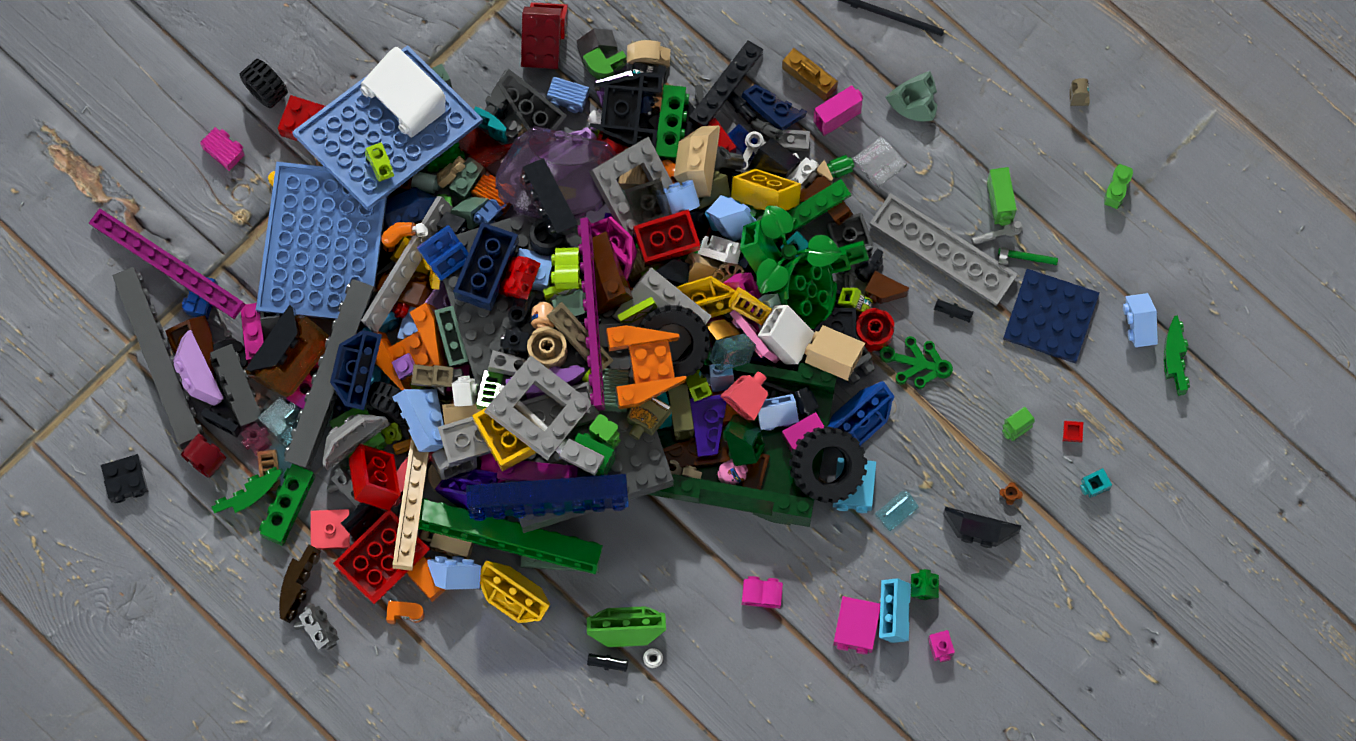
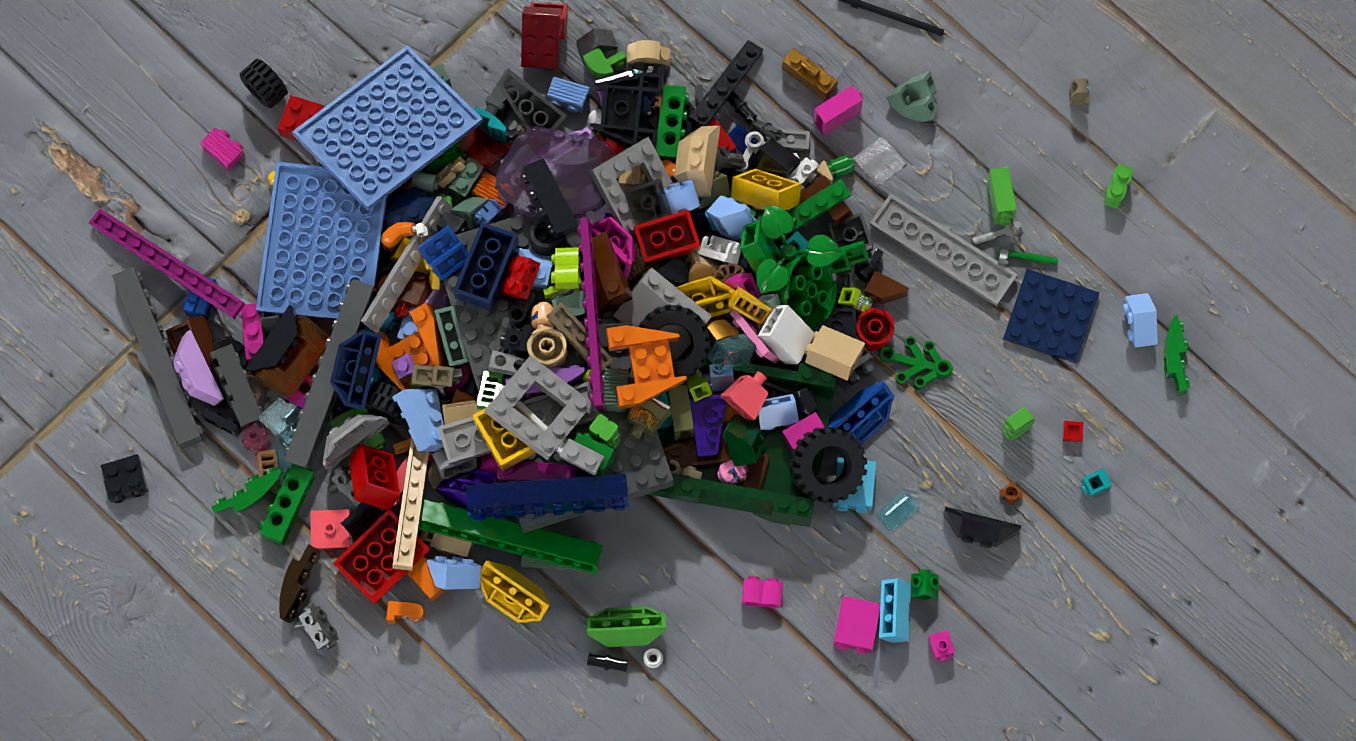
(203, 456): dark red brick -> none
(379, 161): lime leg -> none
(394, 427): lime plate -> none
(405, 92): white windscreen -> none
(465, 391): white brick -> none
(638, 311): lime tile -> none
(775, 111): dark blue wing -> none
(953, 310): black pin -> none

